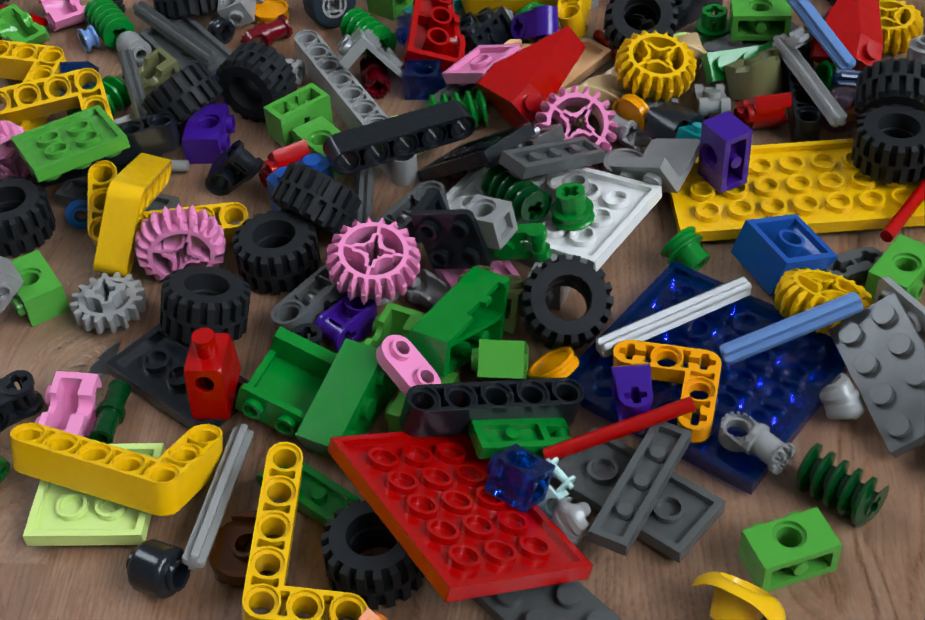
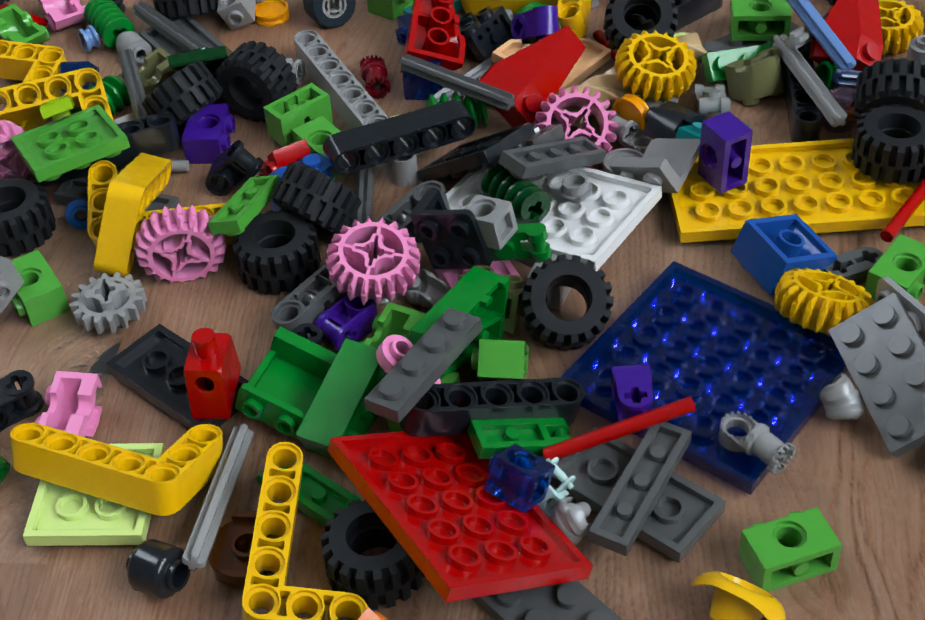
(57, 108): none -> lime plate
(110, 411): dark green pin -> none
(204, 299): black tyre -> none
(210, 57): none -> dark green plate
(228, 29): black bush -> none
(244, 205): none -> bright green plate
(270, 31): dark red connector -> none
(353, 46): light grey bracket -> none
(359, 18): green piece -> none
(423, 365): none -> dark grey plate
(457, 82): none -> dark grey axle
(477, 62): bright pink plate -> none
(554, 364): light orange piece -> none
(572, 208): green piece -> none
(675, 315): axle -> none
(686, 249): green piece -> none
(691, 377): light orange beam -> none
(705, 24): green piece -> none
(764, 110): red cylinder -> none
(791, 328): medium blue axle -> none
(839, 488): dark green piece -> none

